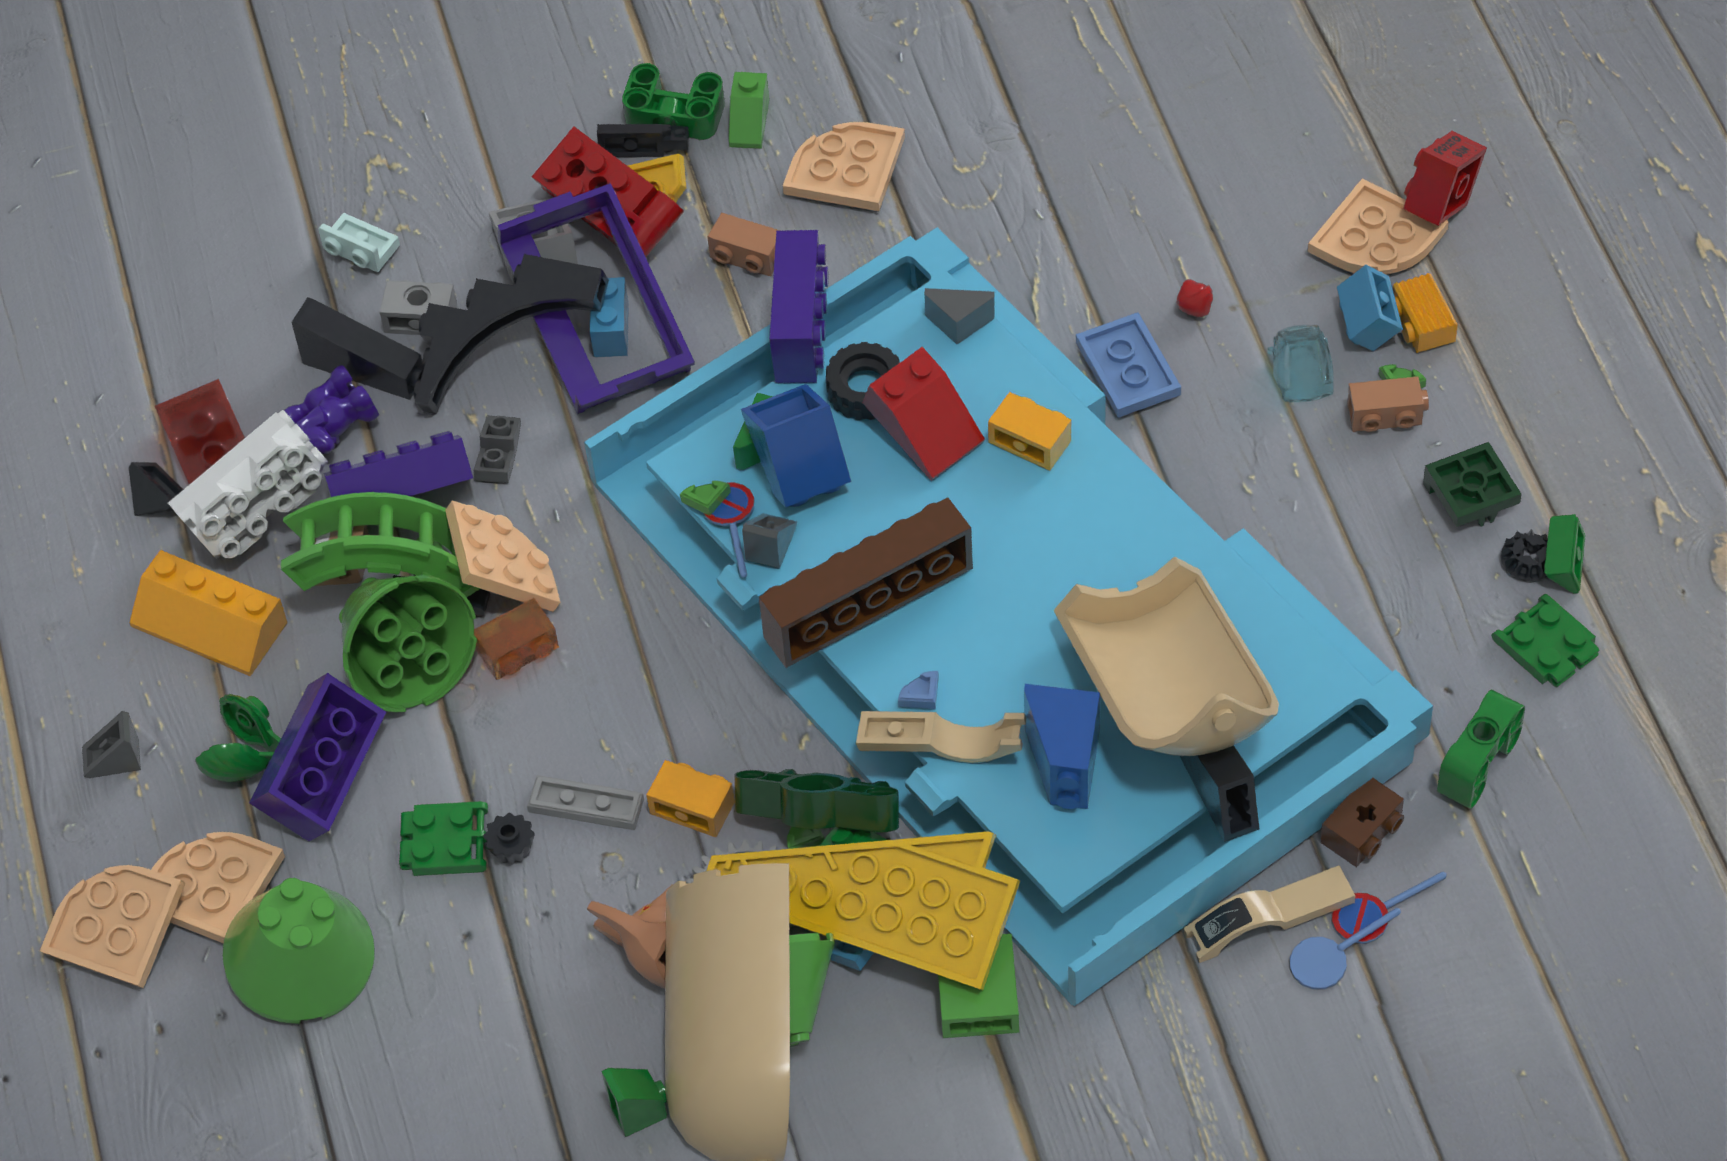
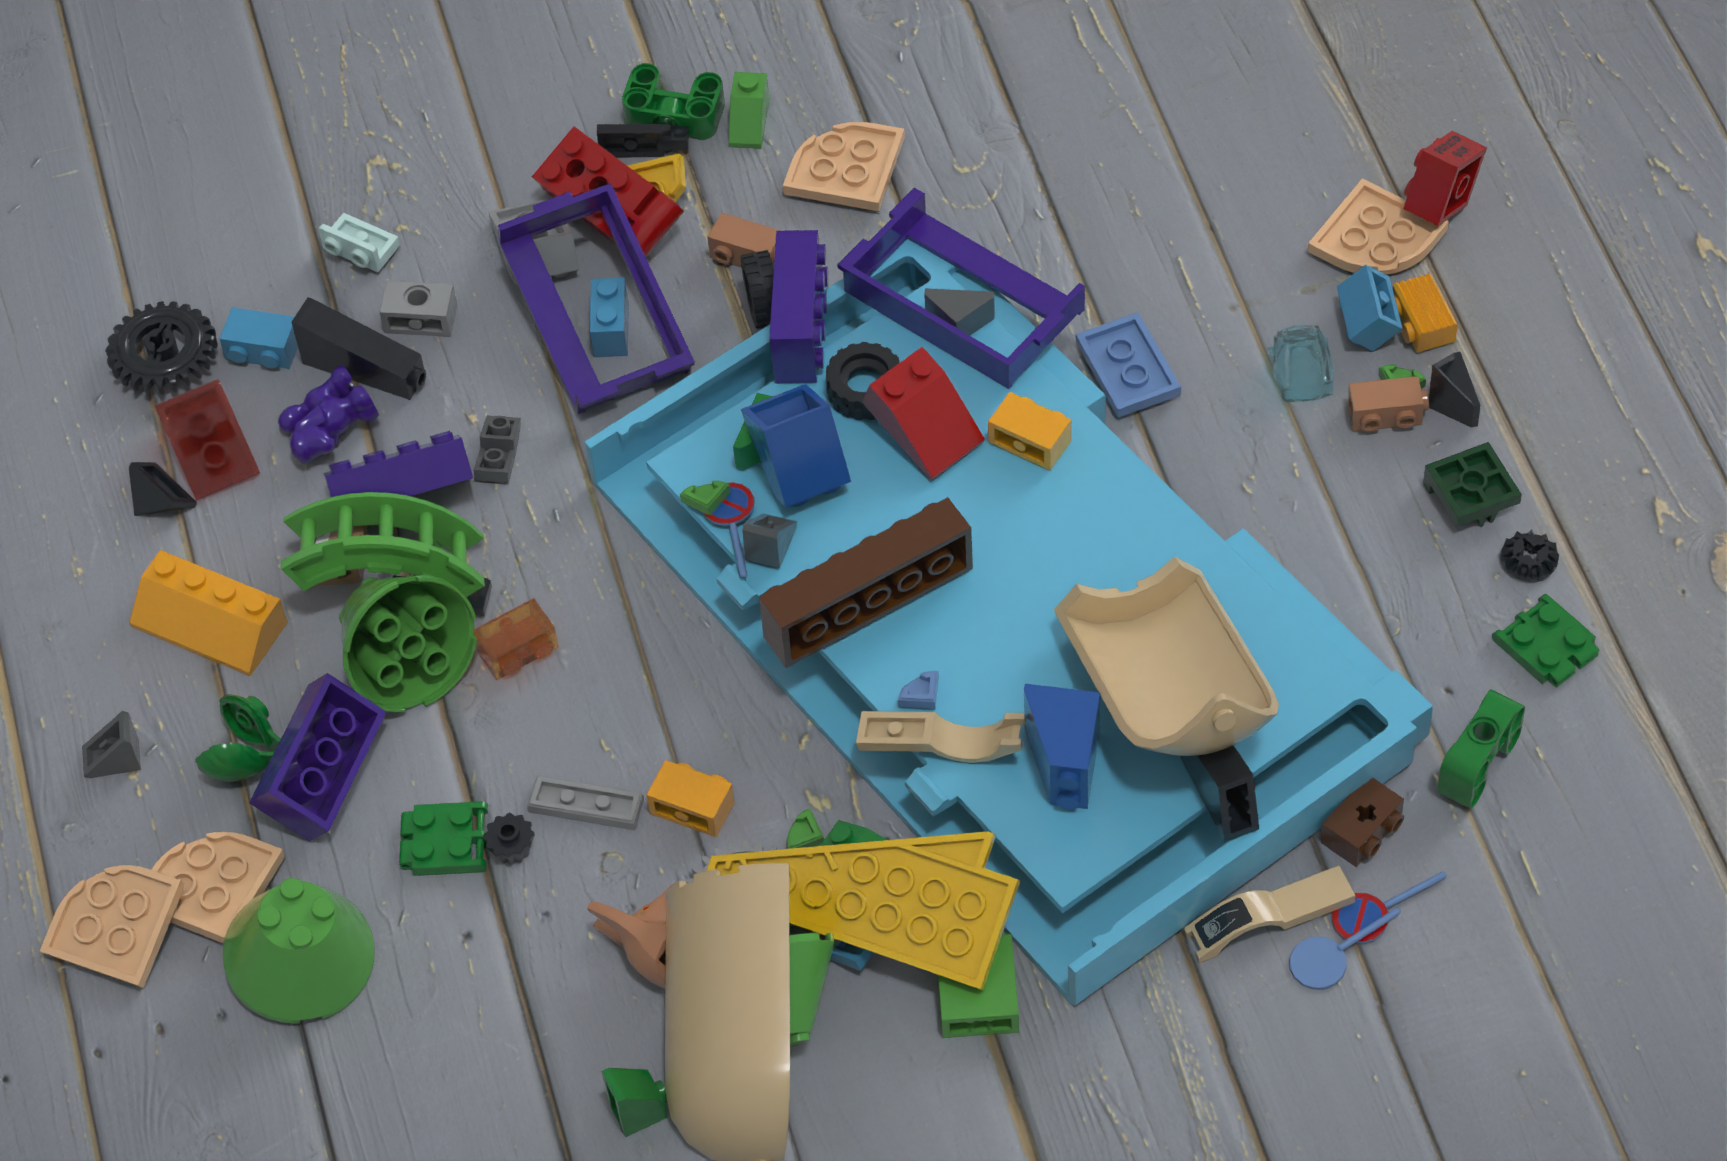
(164, 361): none -> black gear
(259, 338): none -> dark azure brick
(261, 474): white brick -> none
(492, 306): black arch -> none
(500, 557): light nougat plate -> none
(758, 283): none -> black tyre
(817, 800): dark green piece -> none
(912, 223): none -> dark purple piece
(1195, 298): red piece -> none
(1453, 391): none -> black slope
(1565, 552): green slope -> none

